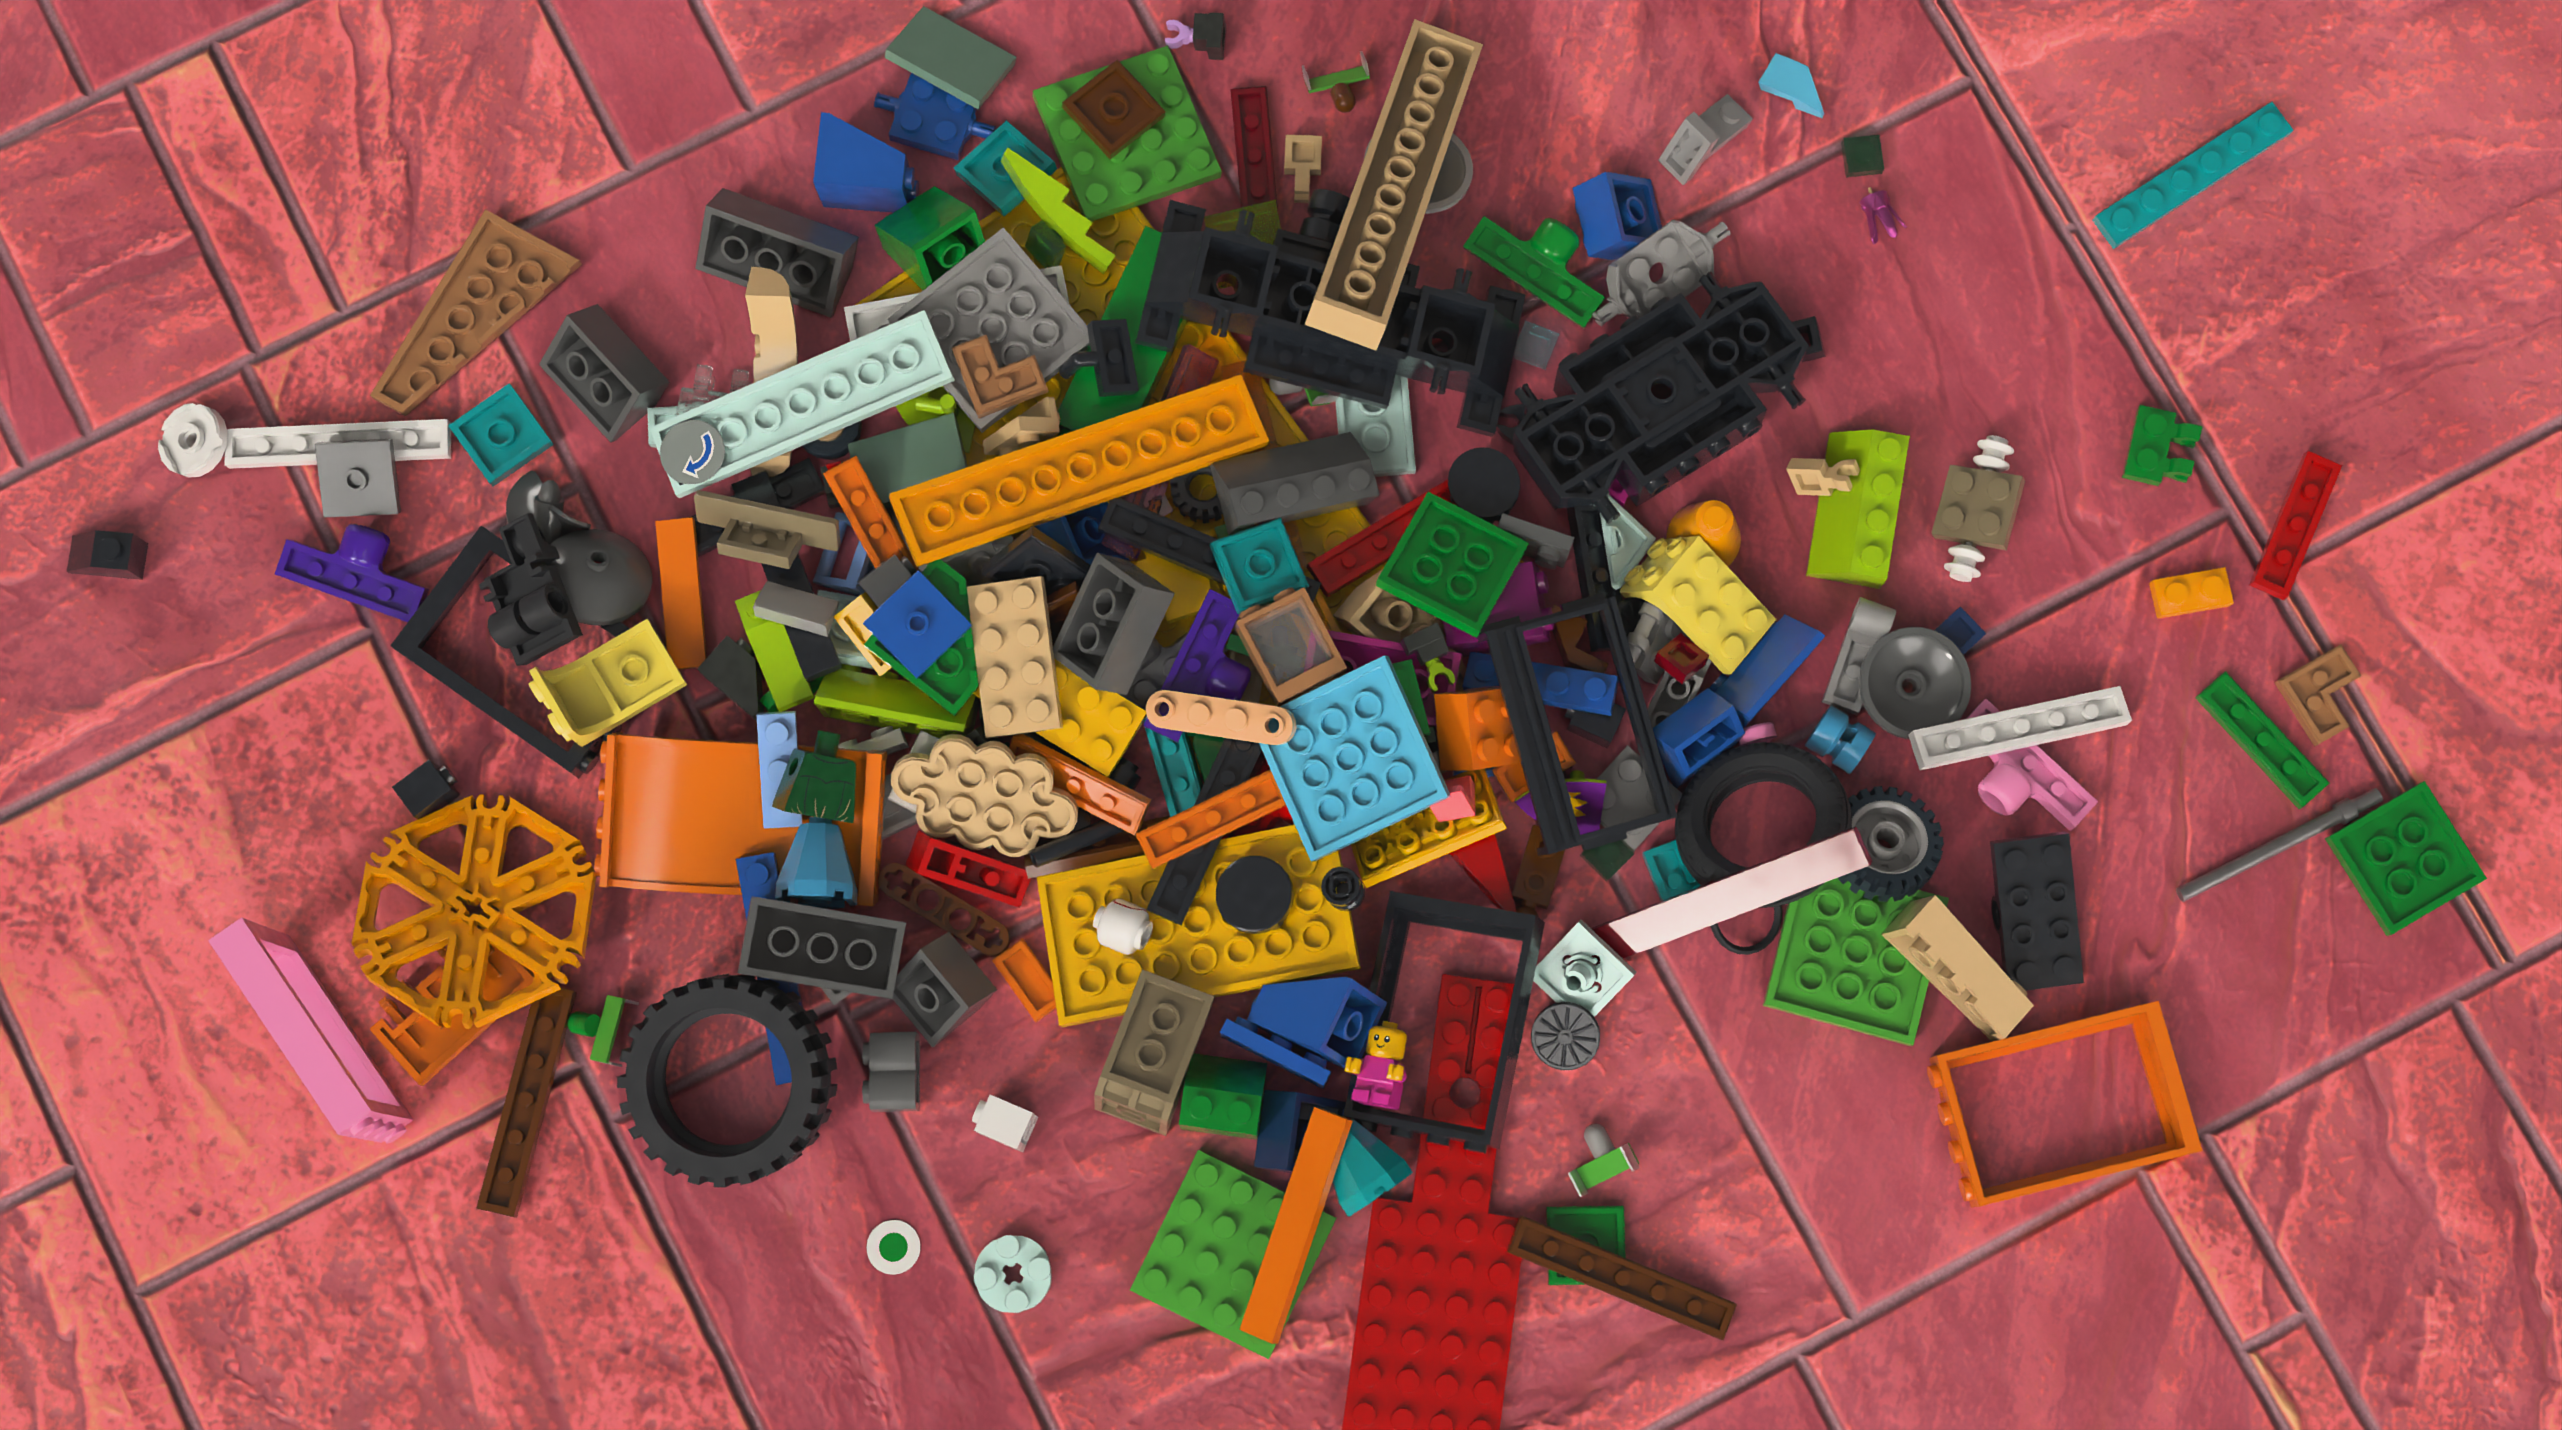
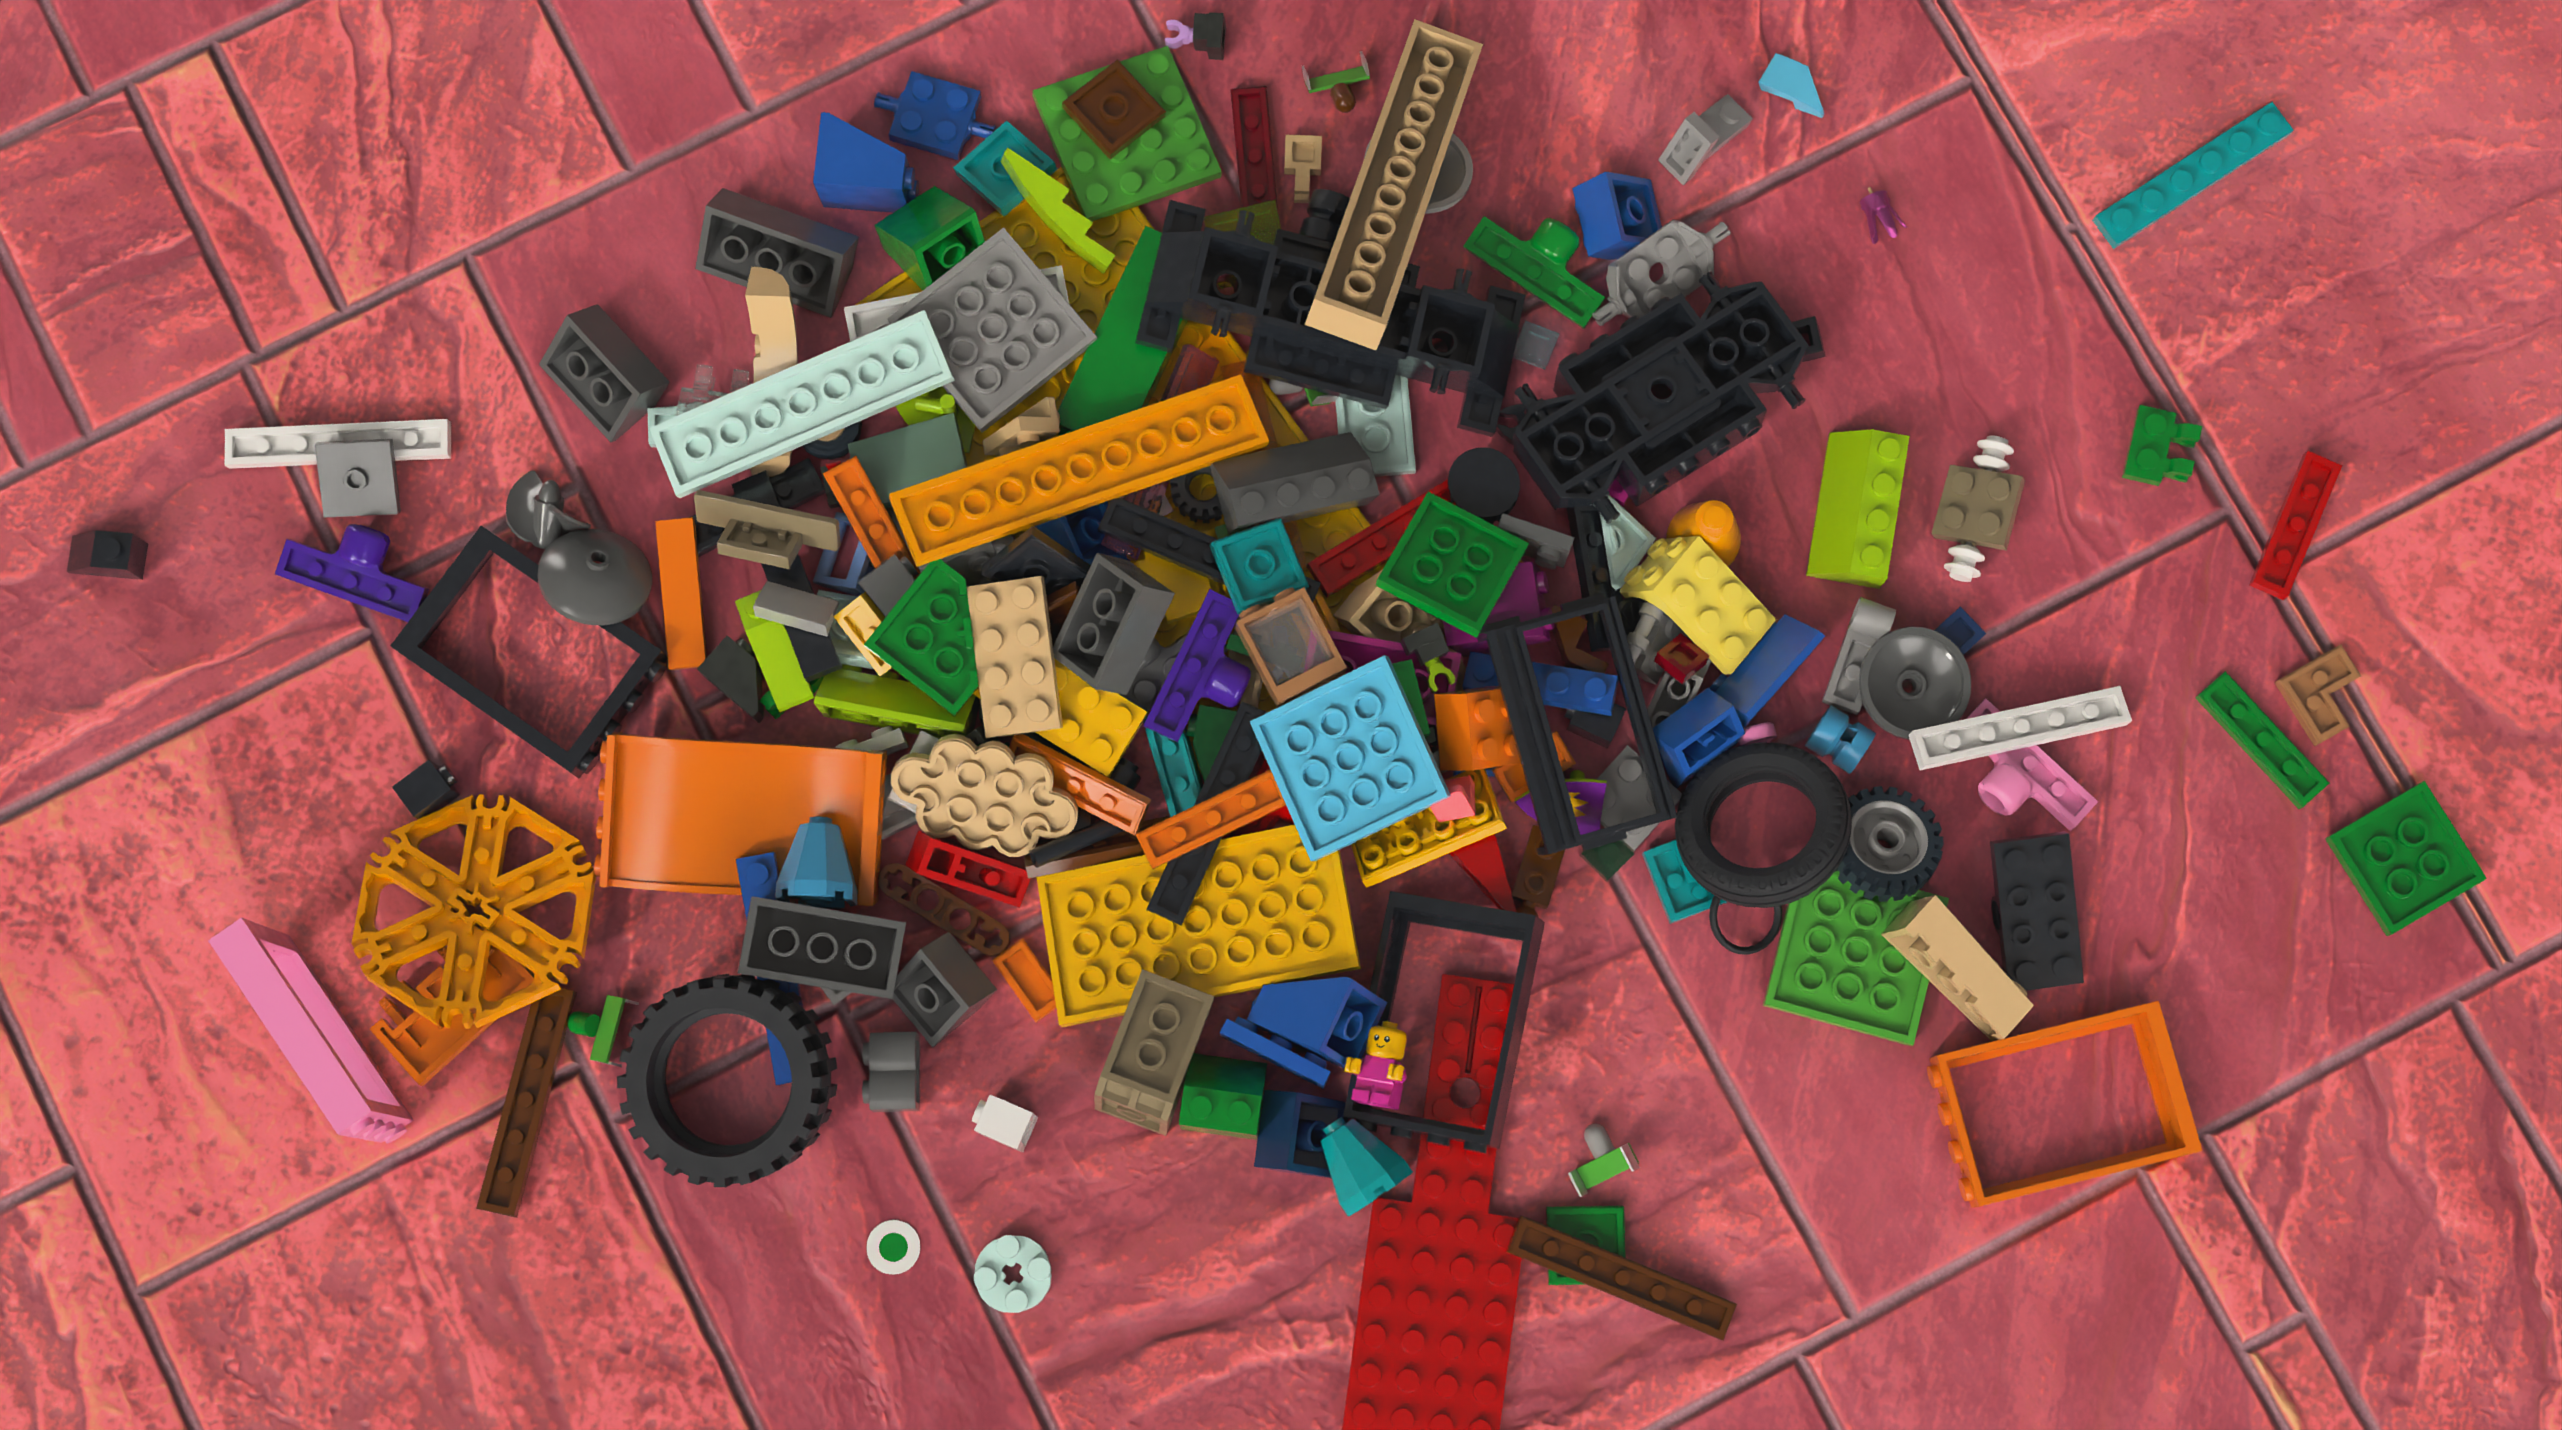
(193, 440): white plate -> none
(482, 294): medium nougat wing -> none
(501, 435): teal plate -> none
(529, 596): black plate -> none
(608, 684): light yellow bracket -> none
(692, 452): light grey sticker -> none
(776, 742): light blue plate -> none
(819, 782): dark green torso -> none
(917, 624): blue plate -> none
(950, 57): sand green tile -> none
(996, 387): medium nougat tile -> none
(1045, 245): clear green plate -> none
(1109, 355): black plate -> none
(1123, 926): white head -> none
(1214, 1248): bright green plate -> none
(1221, 717): light nougat plate -> none
(1254, 894): black tile -> none
(1296, 1225): orange tile -> none
(1348, 894): black wheel -> none
(1565, 1036): wheel -> none
(1575, 981): light aqua plate -> none
(1736, 894): tile -> none
(1816, 478): tan plate -> none
(1862, 156): clear green plate -> none
(2191, 593): light orange plate -> none
(2342, 812): flat silver bar -> none

